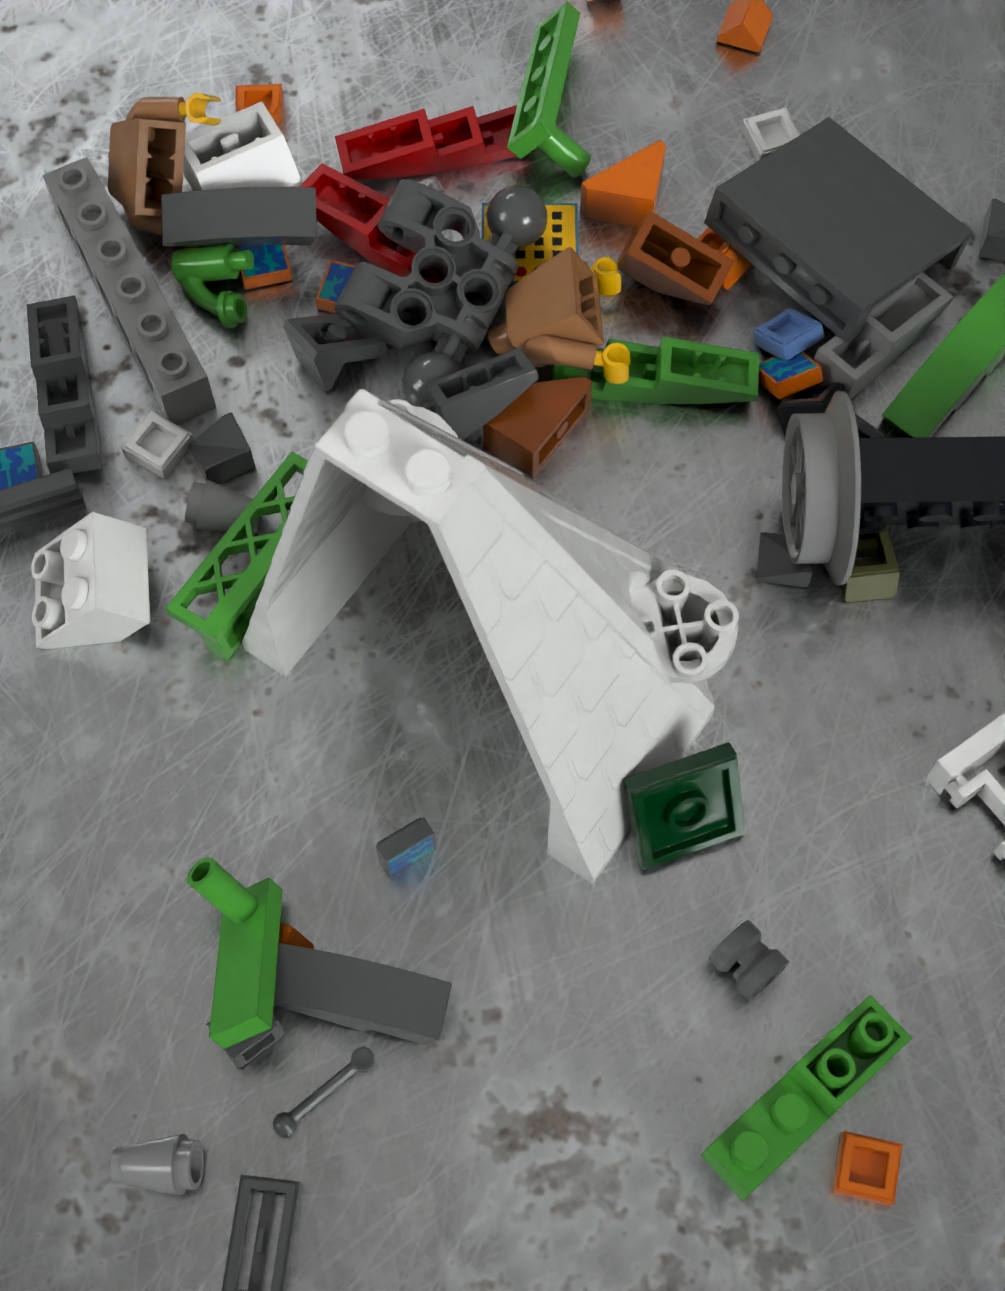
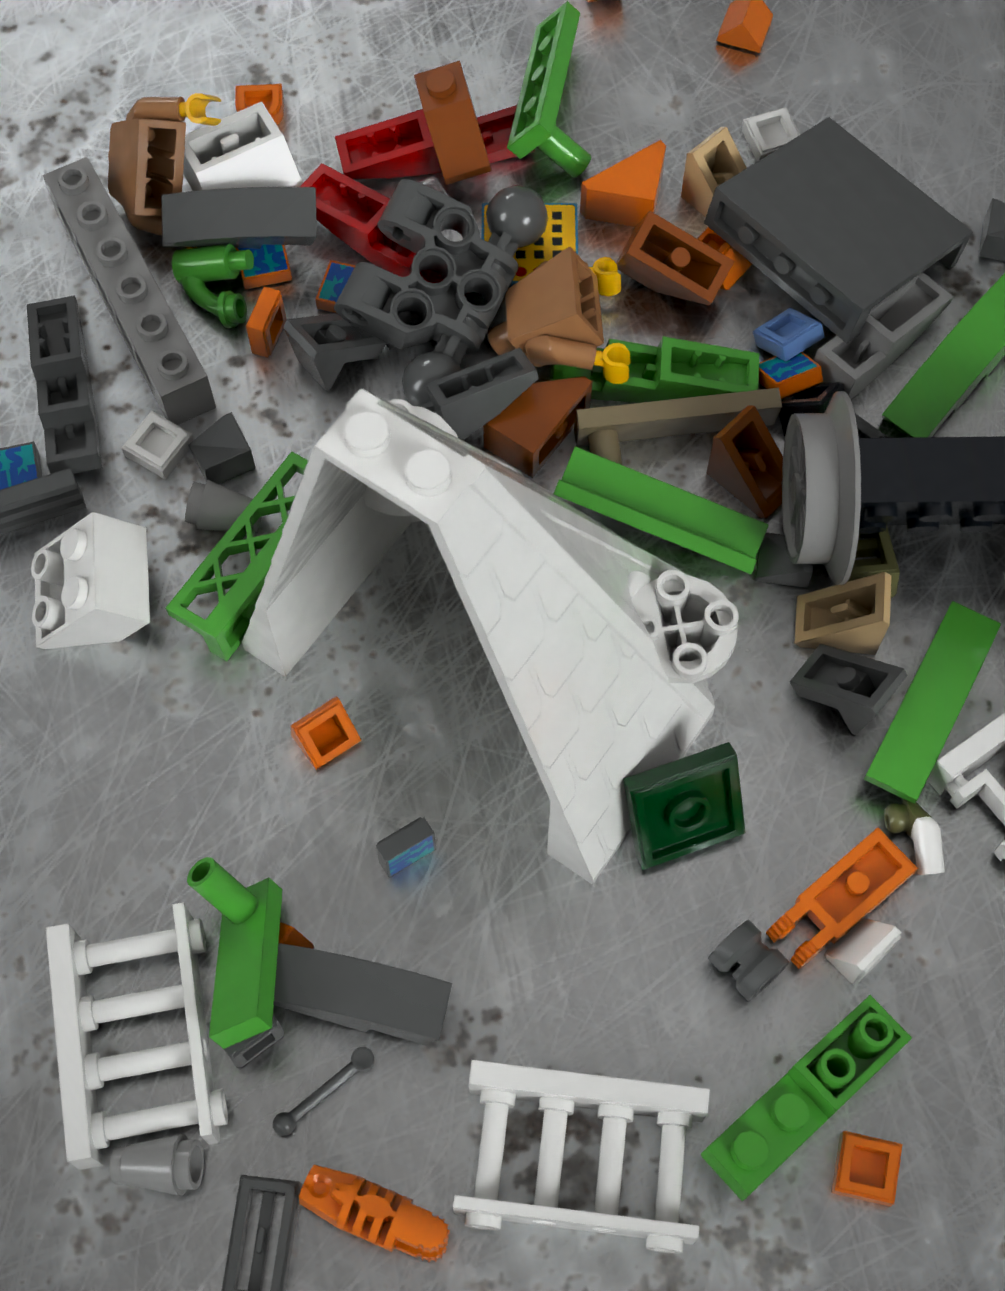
(78, 1014): none -> white fence
(266, 322): none -> orange tile
(325, 733): none -> orange slope
(374, 1213): none -> orange hinge
(452, 122): none -> dark orange slope
(607, 426): none -> dark tan piece
(616, 1103): none -> white fence
(662, 510): none -> bright green fence
(708, 167): none -> tan slope
(748, 463): none -> dark orange slope
(845, 894): none -> orange hinge
(846, 615): none -> tan slope
(848, 683): none -> dark grey slope
(862, 948): none -> white slope
(922, 830): none -> white arm
(932, 702): none -> bright green slope

